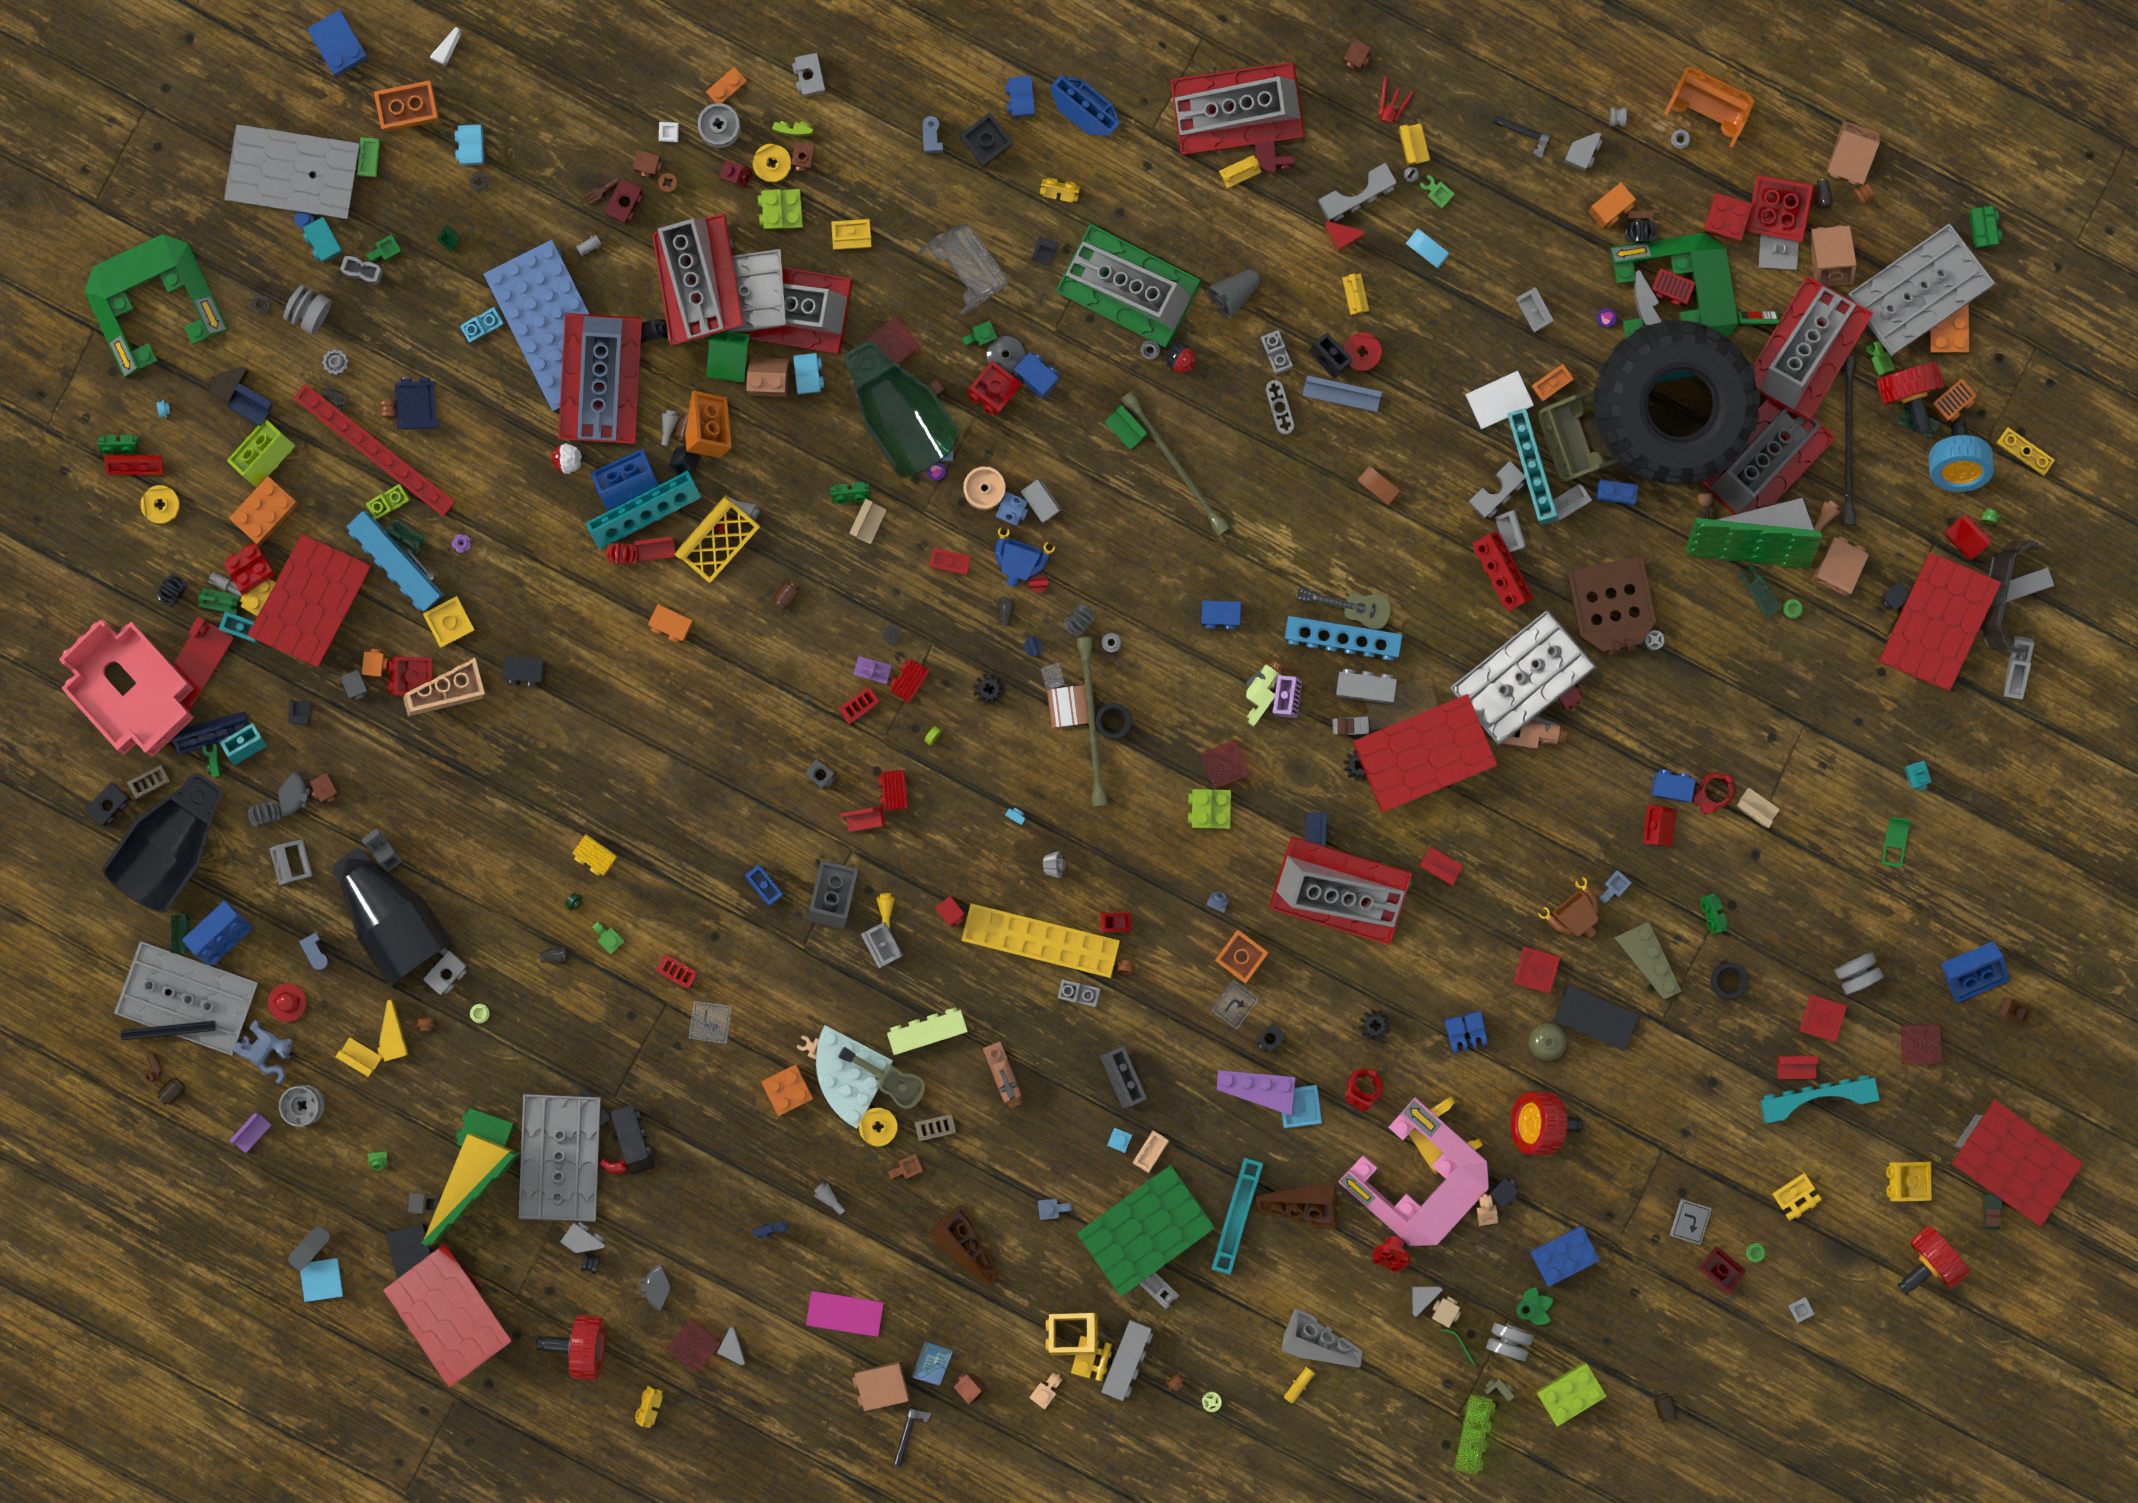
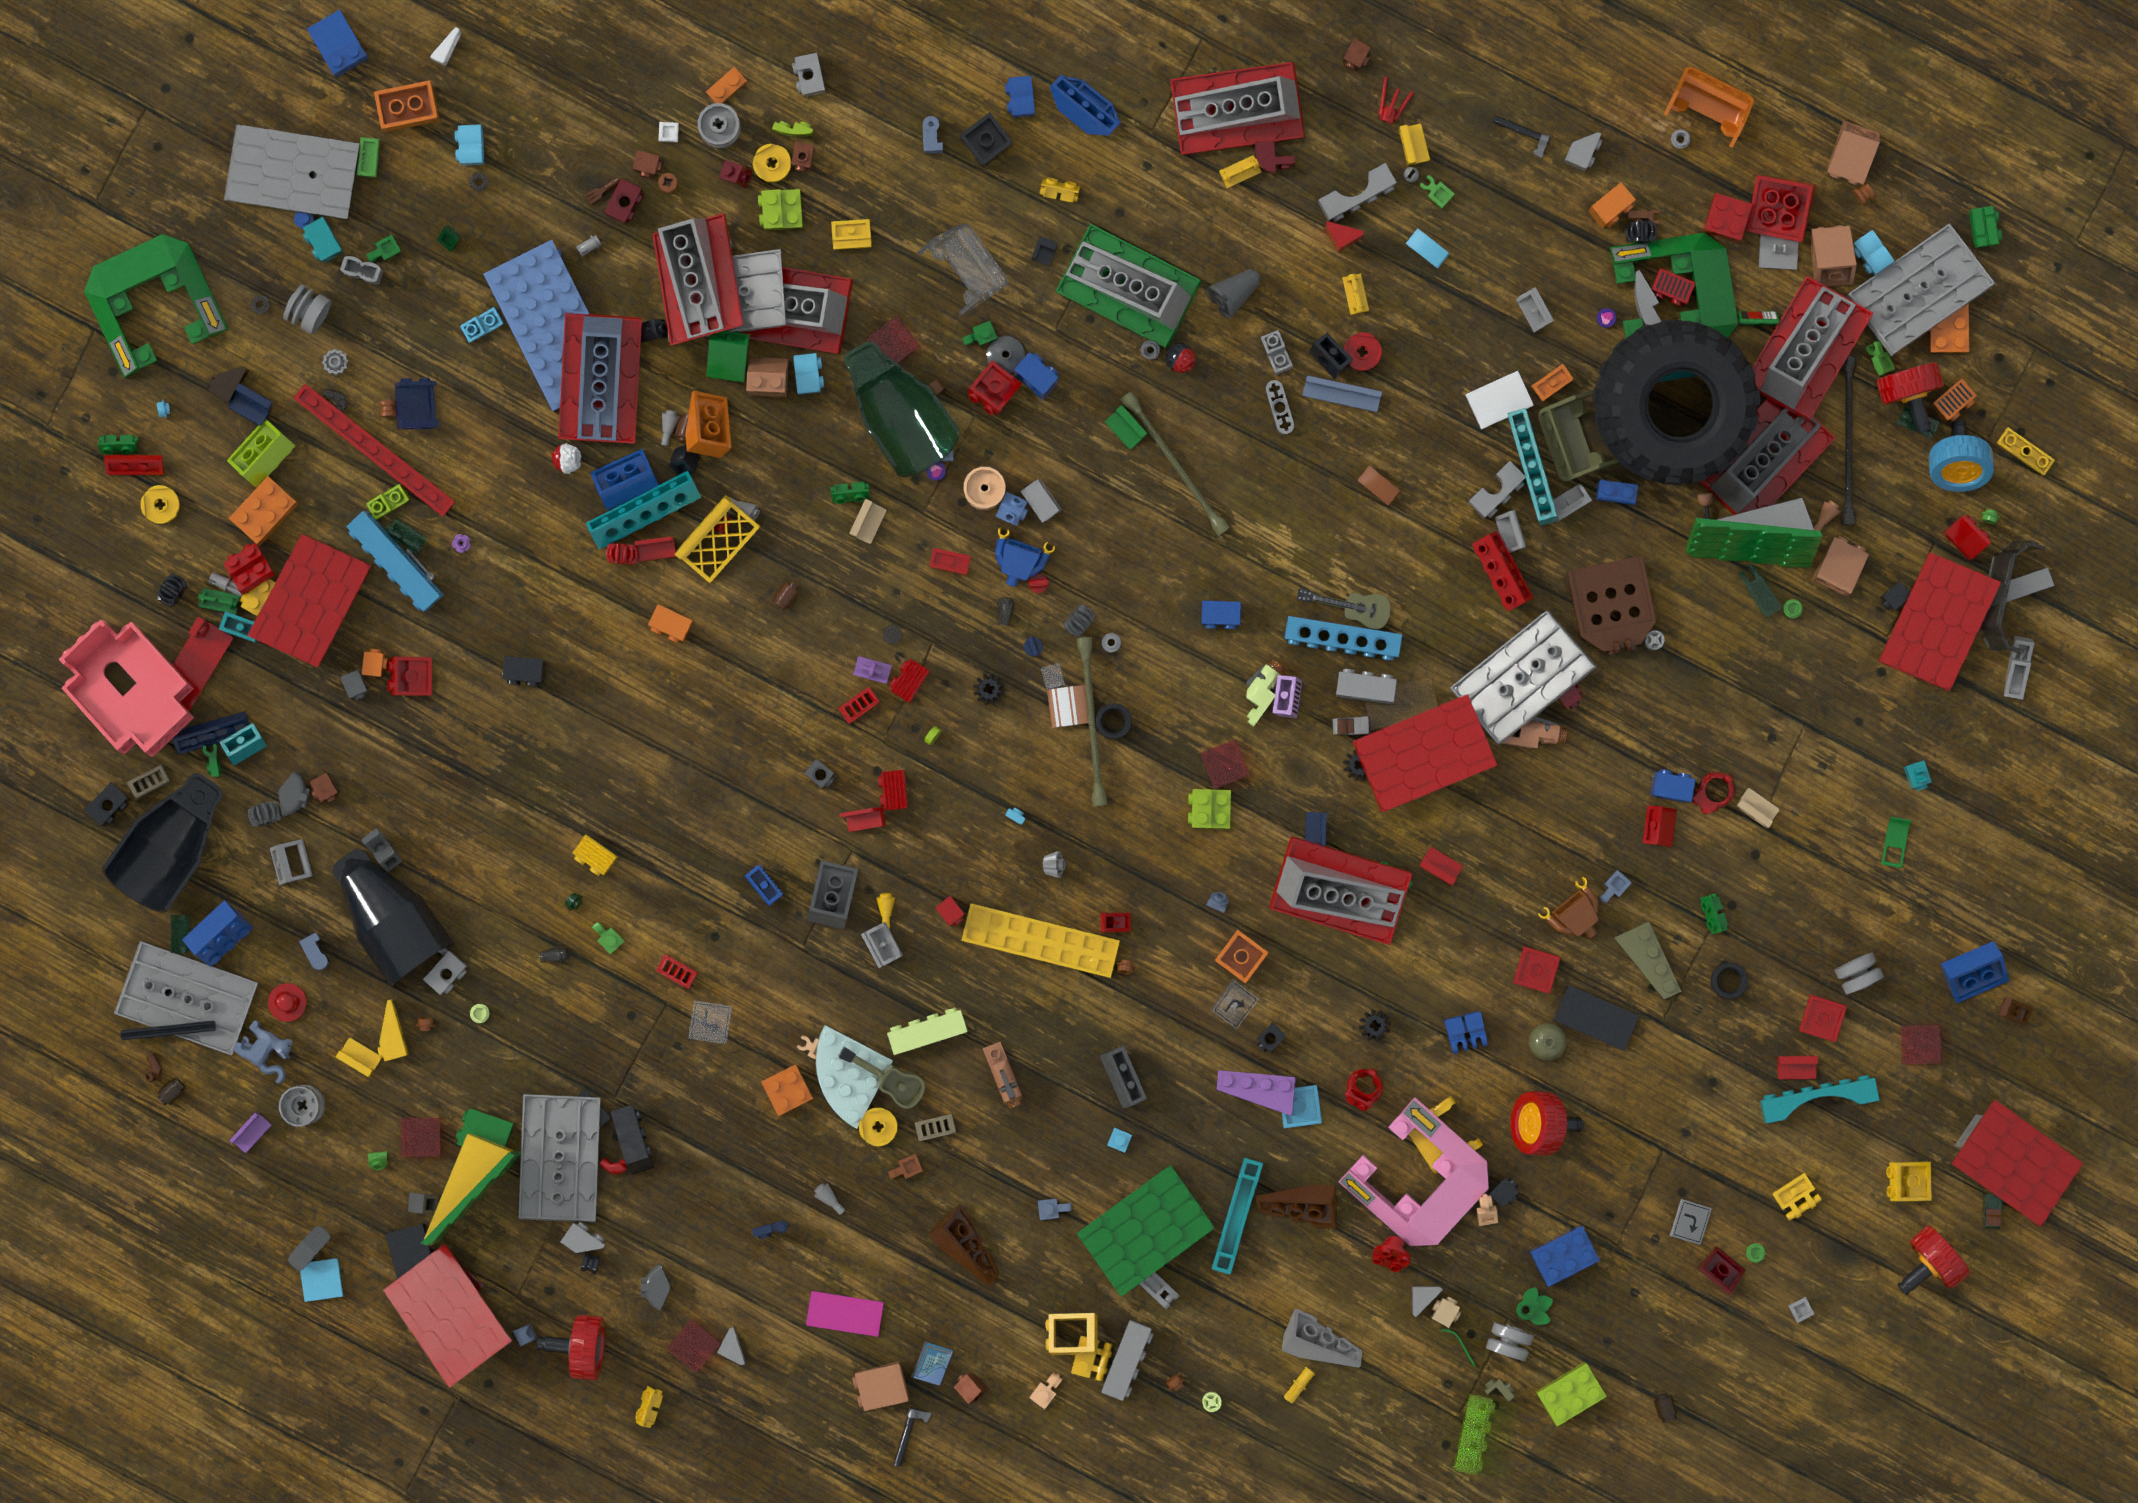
(299, 712): black panel -> none
(420, 1137): none -> clear red plate
(448, 622): yellow plate -> none
(449, 689): light nougat wedge -> none
(525, 1334): none -> sand blue leg
(1079, 993): light grey slope -> none
(1150, 1151): light nougat plate -> none
(1617, 116): light grey wheel -> none
(1823, 195): clear smoke cone -> none
(1872, 253): none -> medium azure brick

